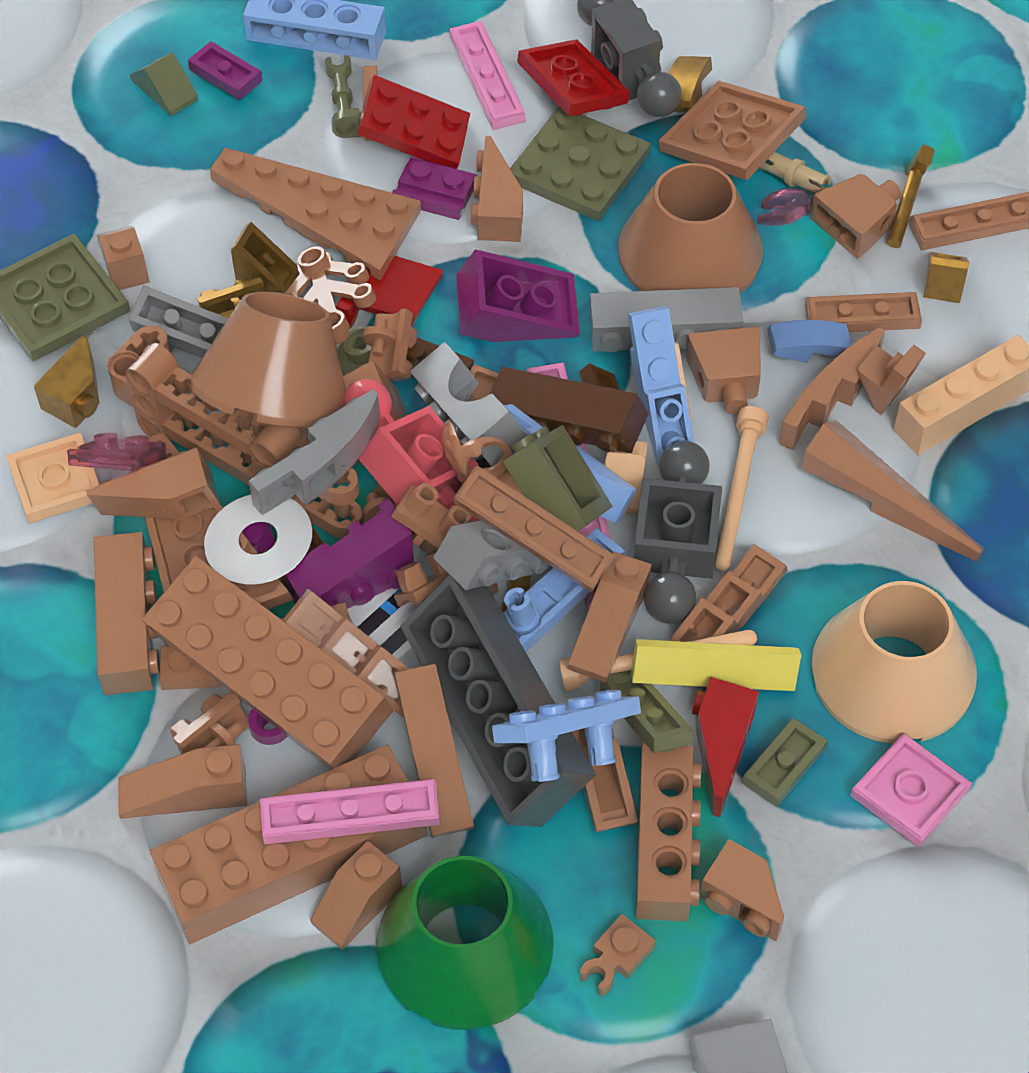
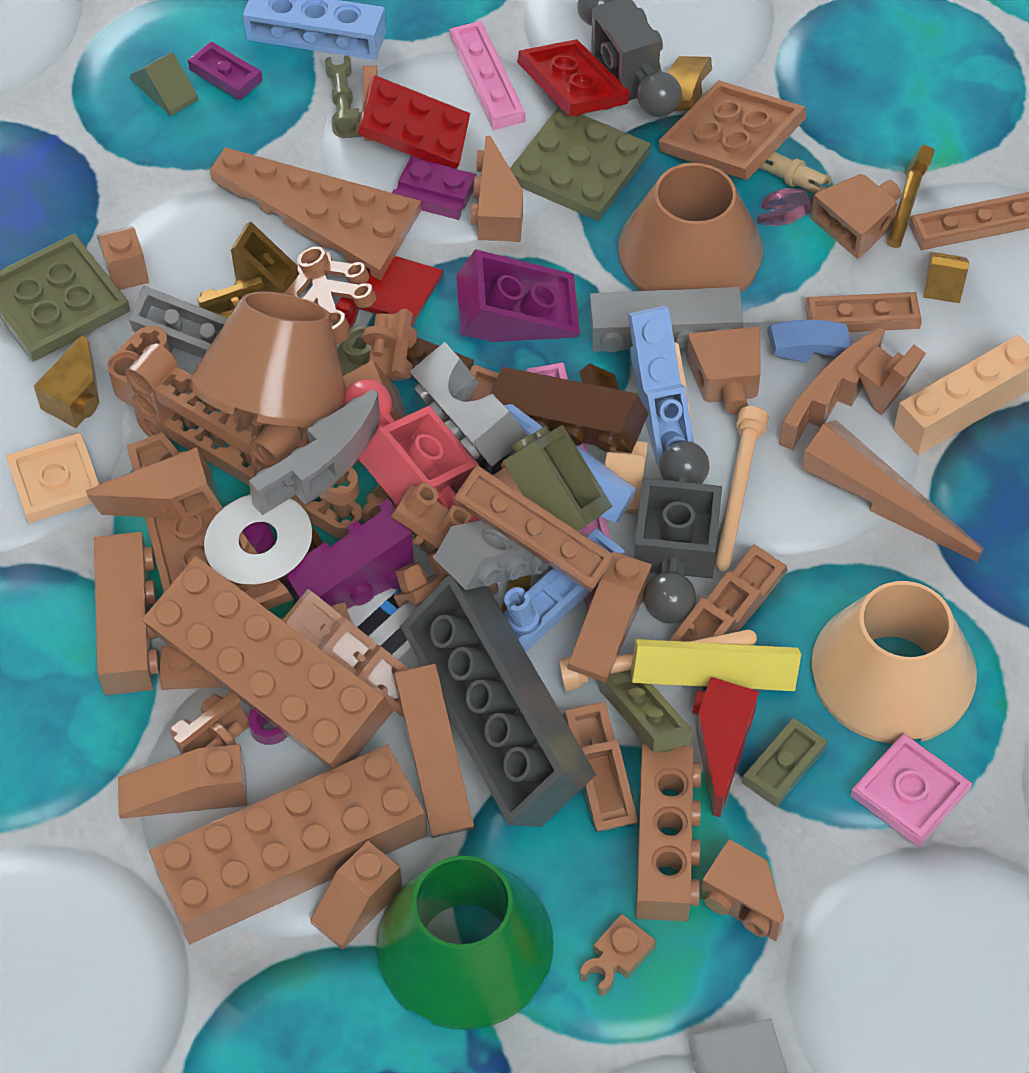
(116, 453): clear pink plate -> none
(349, 811): bright pink tile -> none
(459, 455): nougat piece -> none
(555, 719): light blue plate -> none

